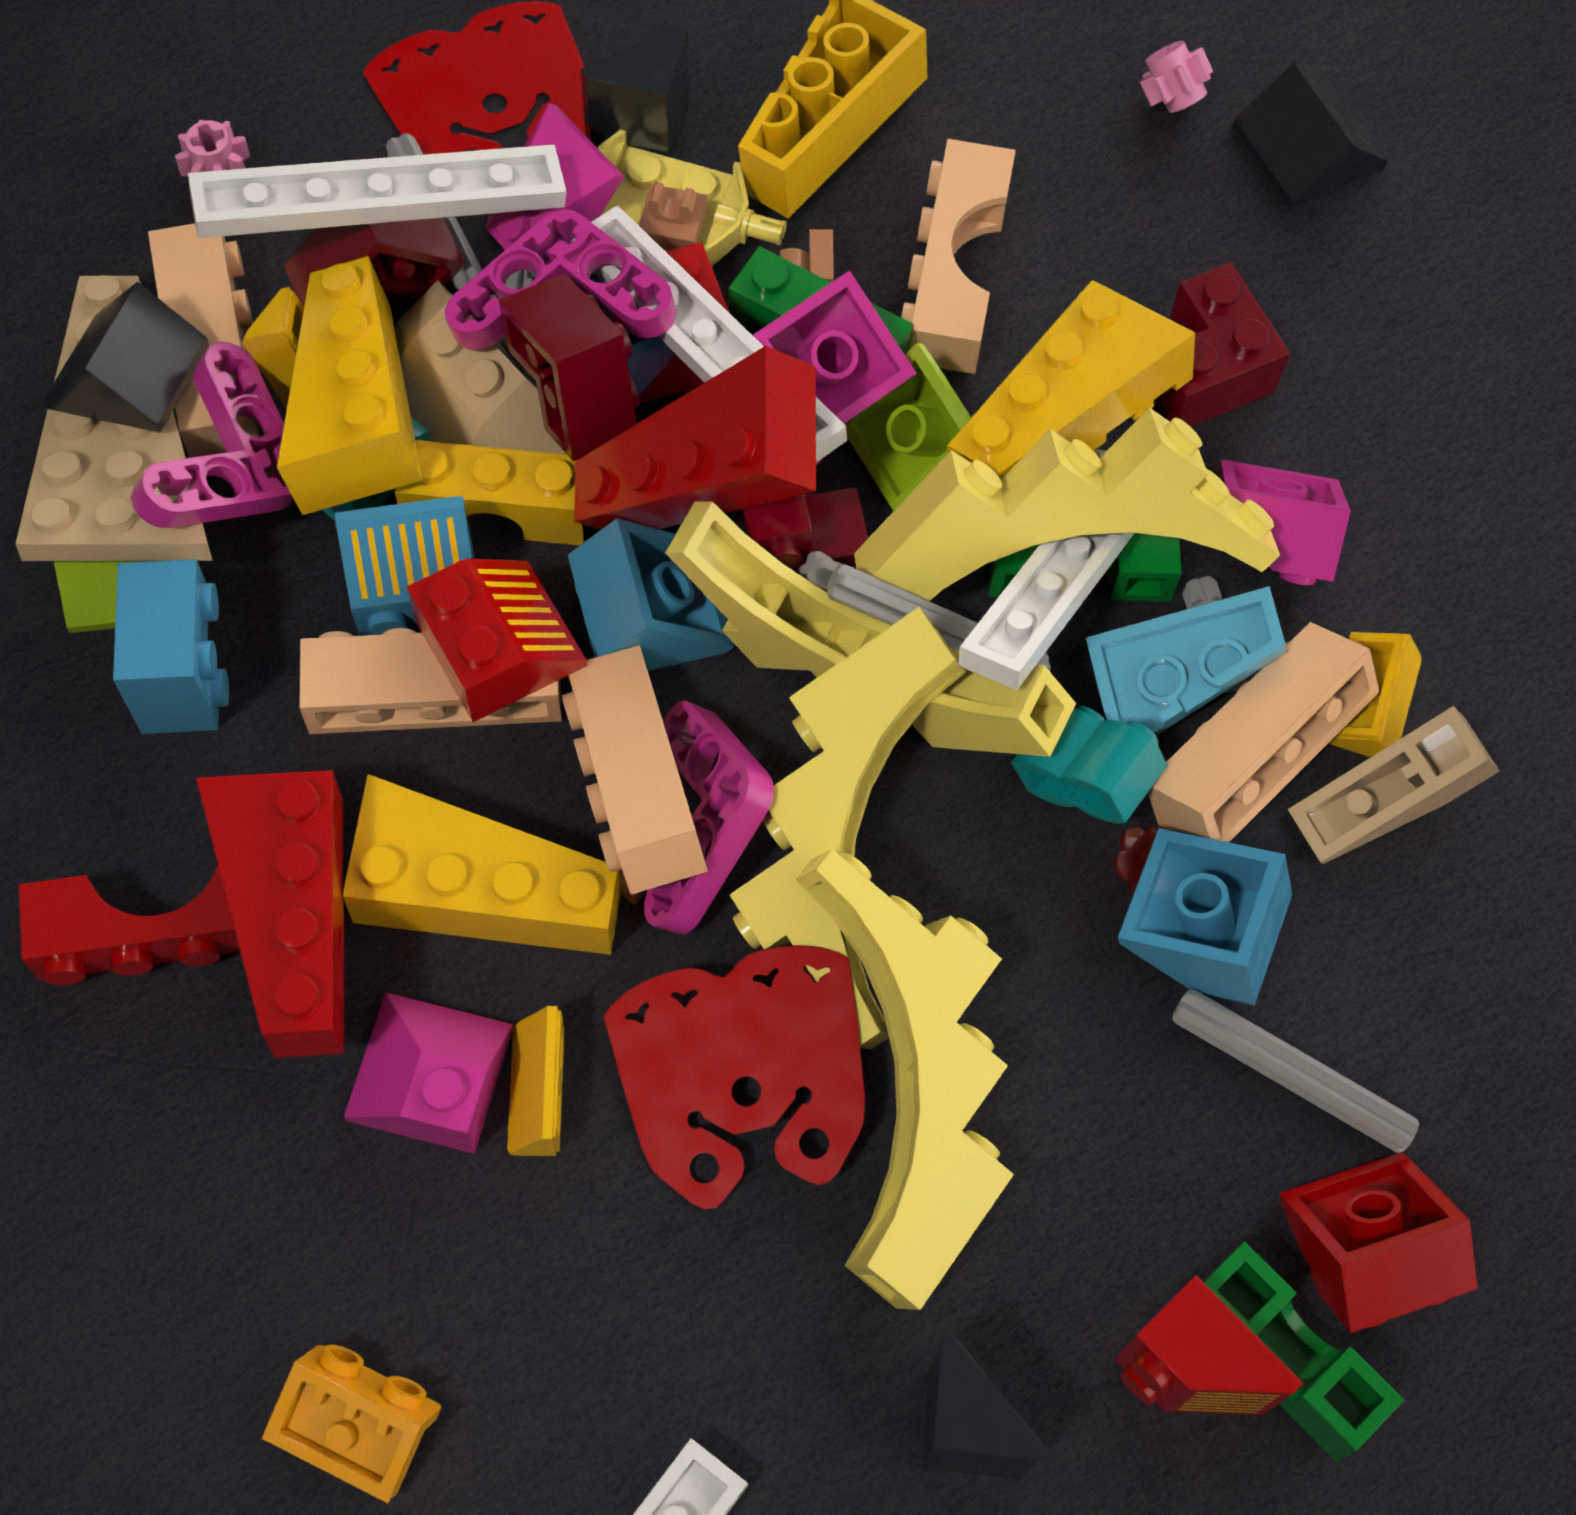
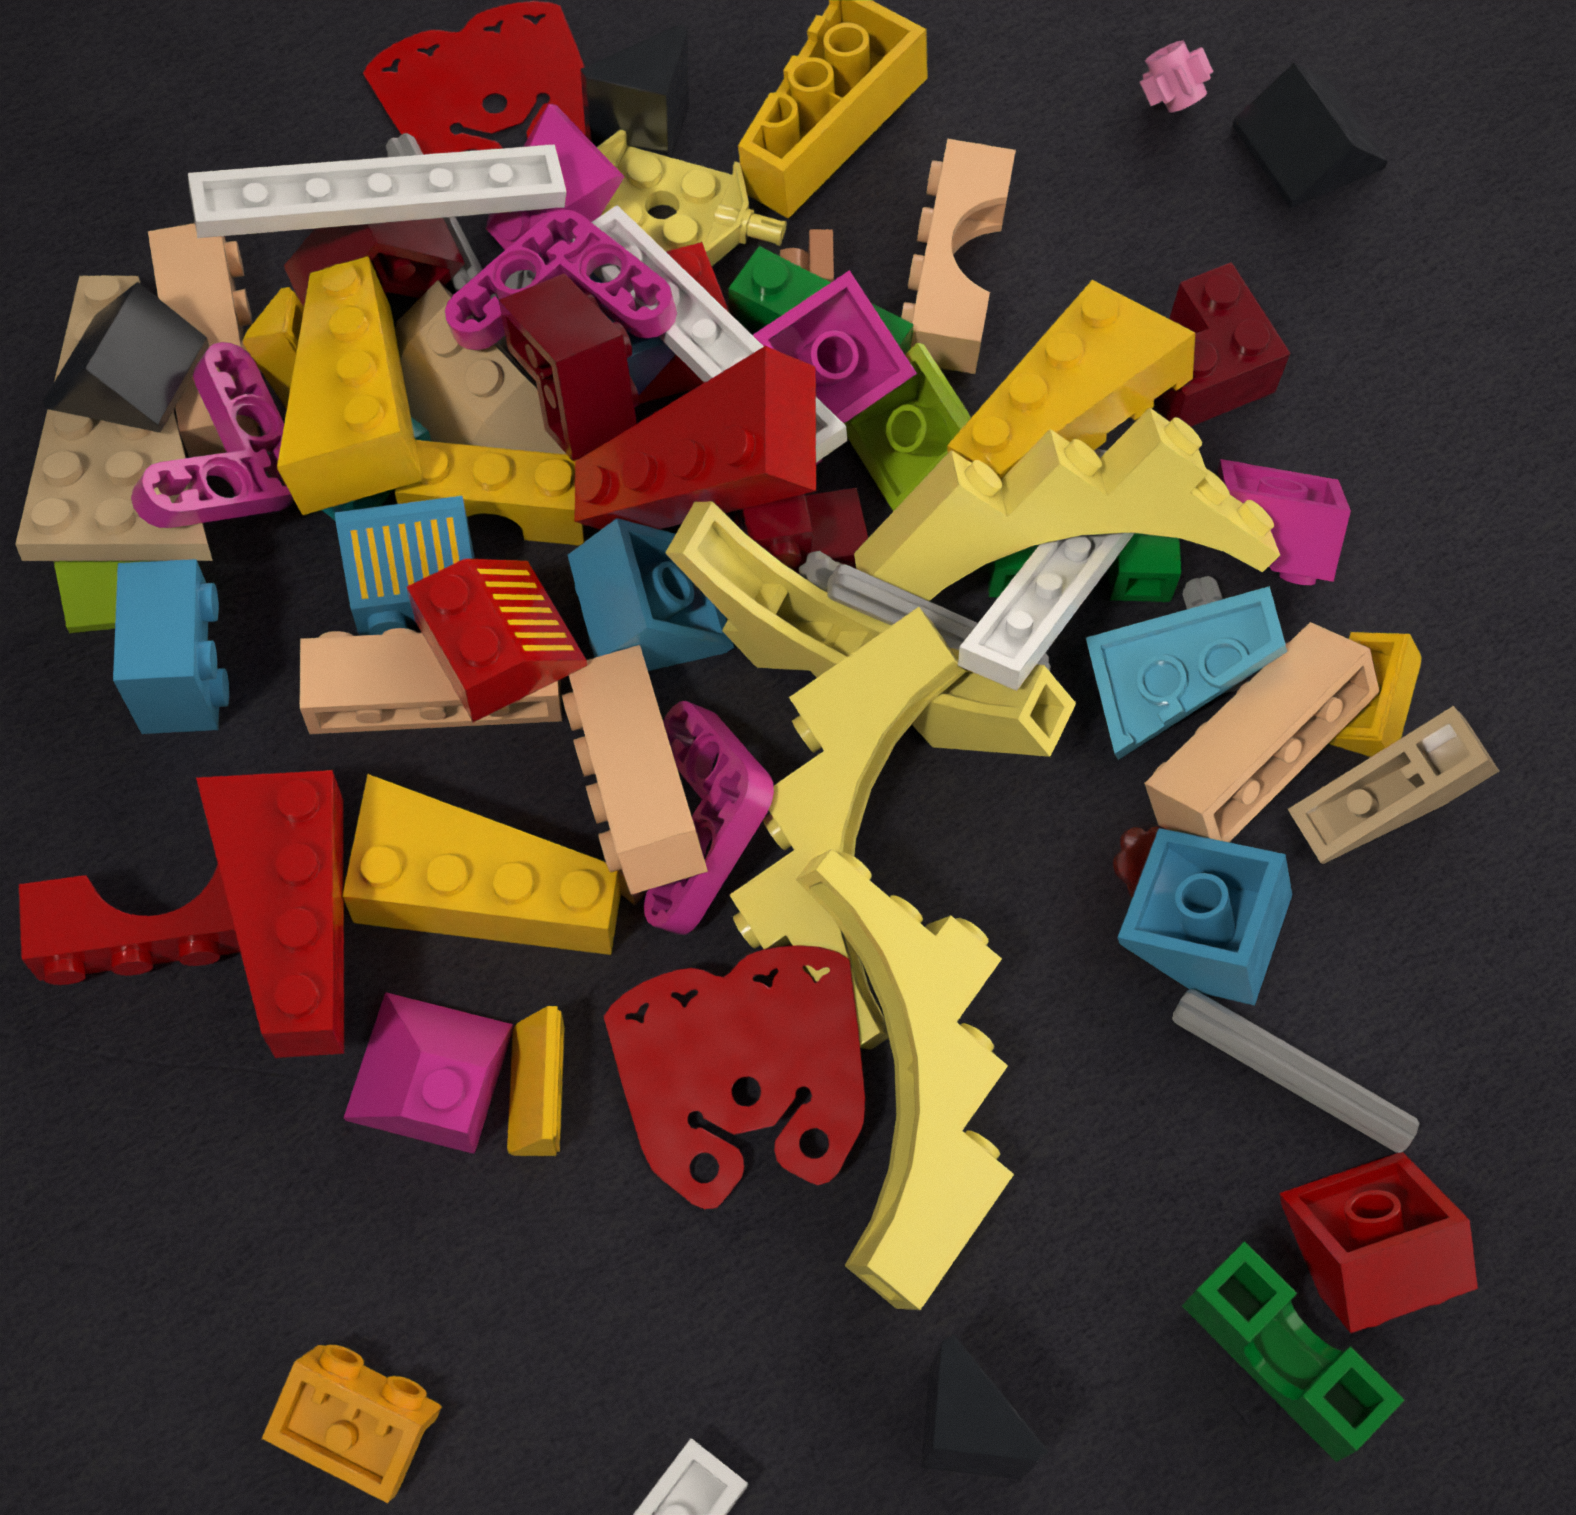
(211, 148): bright pink gear -> none
(673, 216): nougat tile -> none
(1096, 766): teal brick -> none
(1204, 1360): red slope -> none

